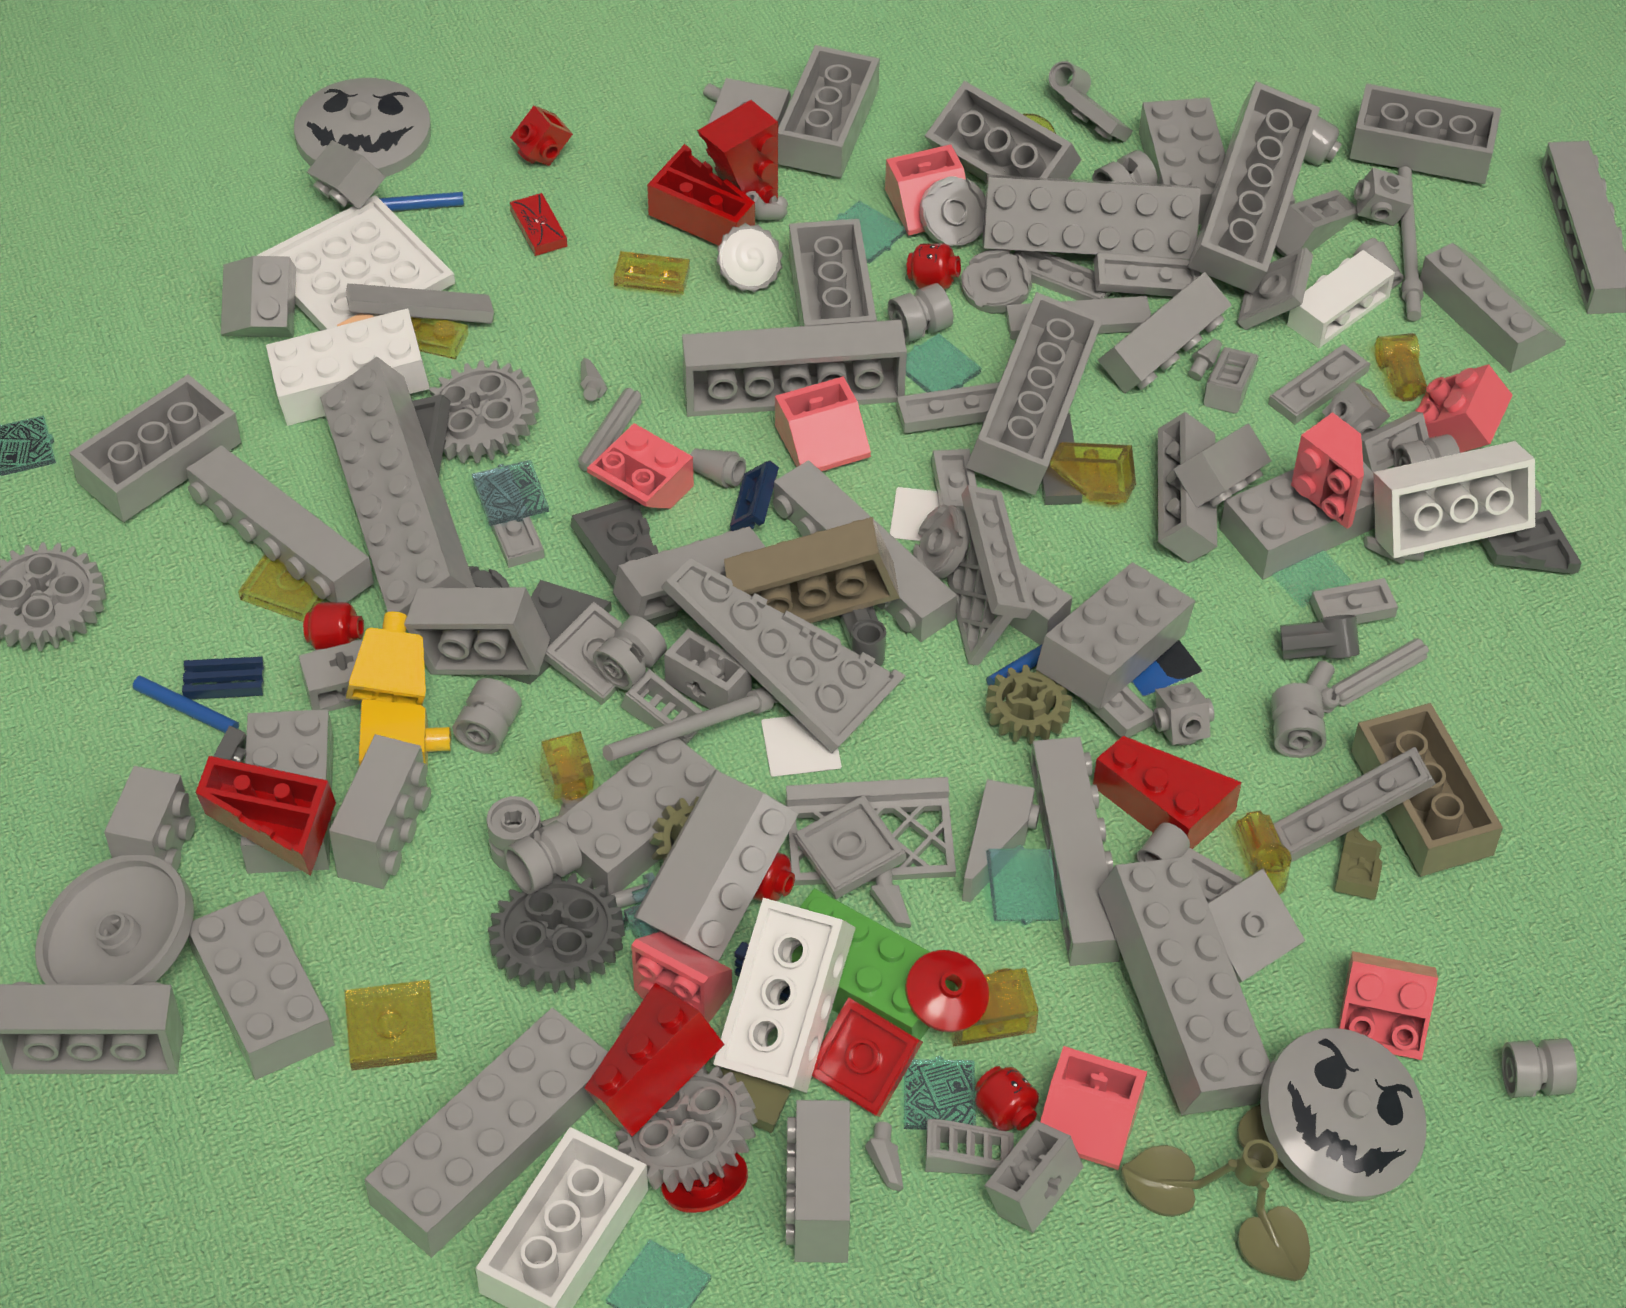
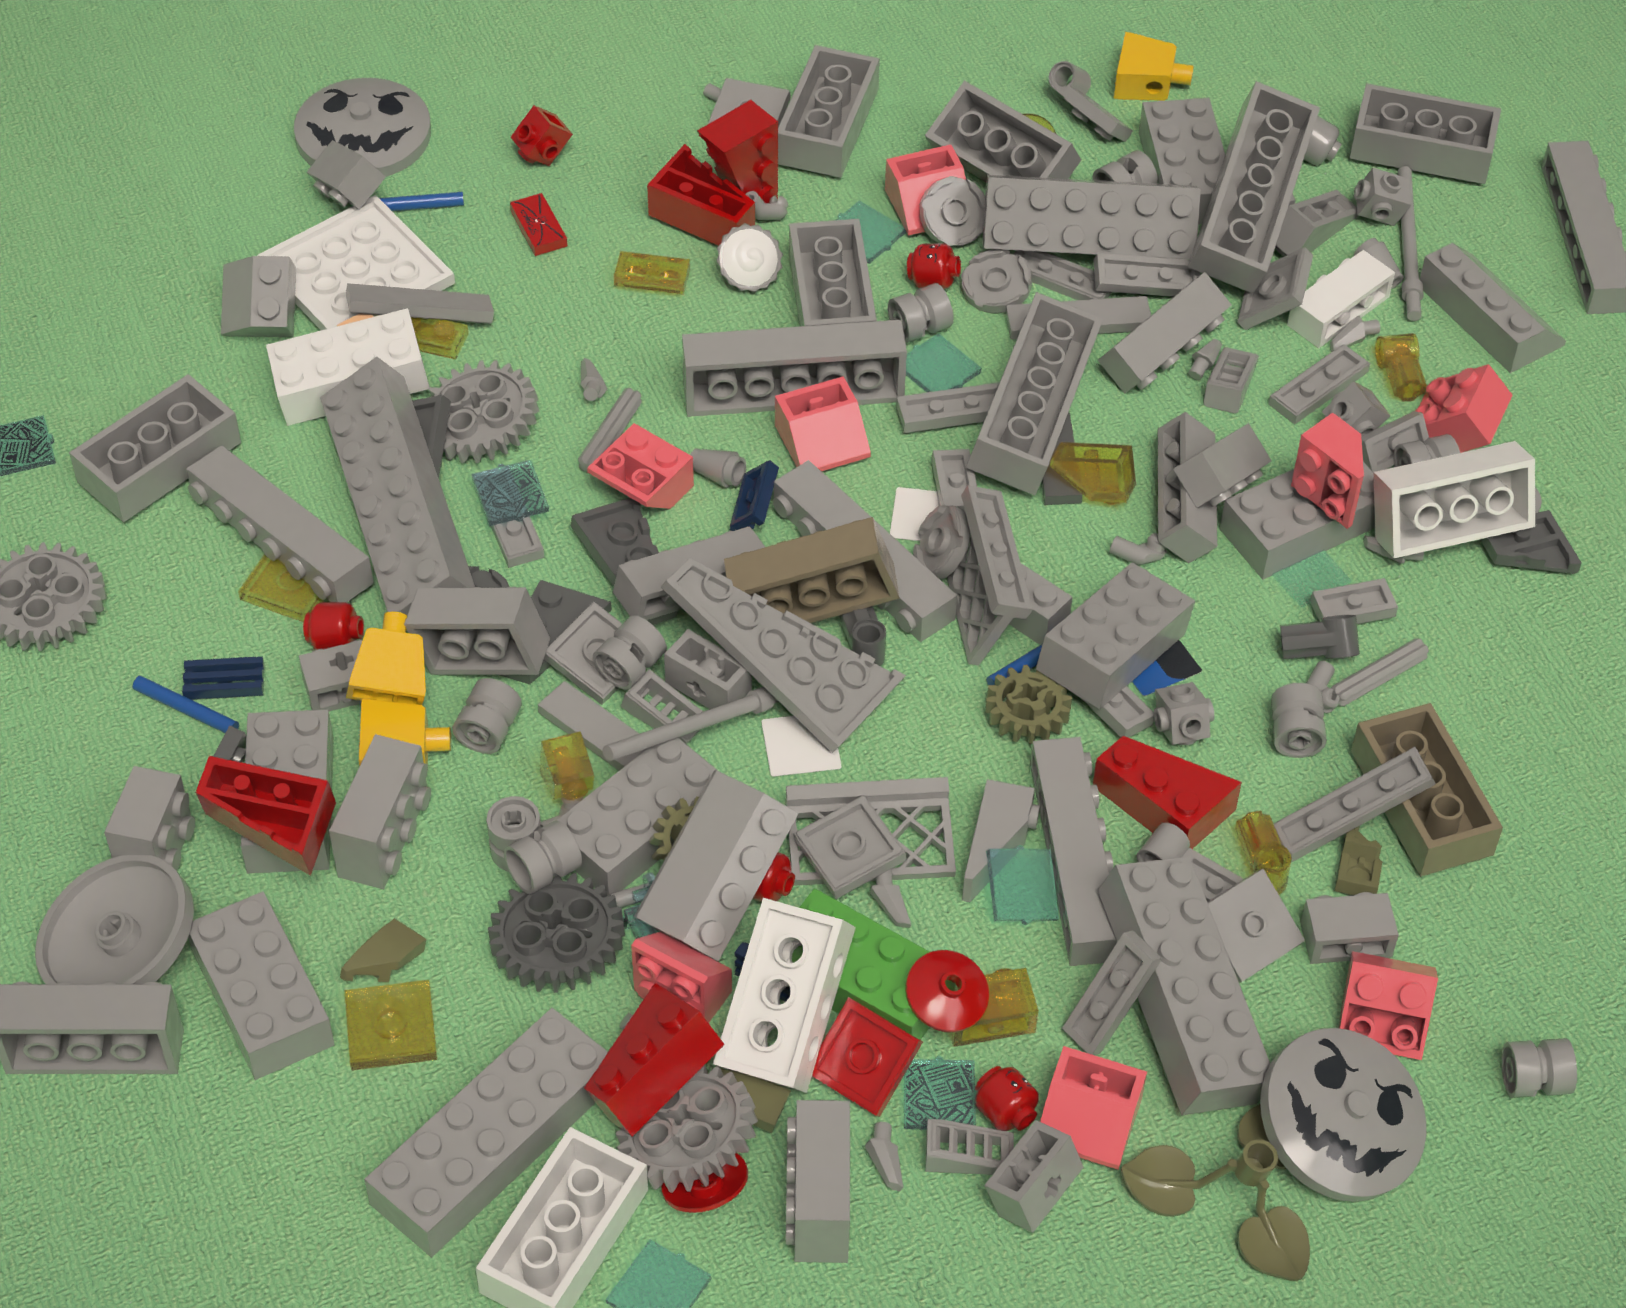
(384, 951): none -> olive slope
(576, 712): none -> light grey tile
(1112, 993): none -> light grey plate
(1140, 553): none -> light grey arm
(1148, 69): none -> yellow torso
(1348, 924): none -> light grey brick
(1355, 333): none -> light grey bar

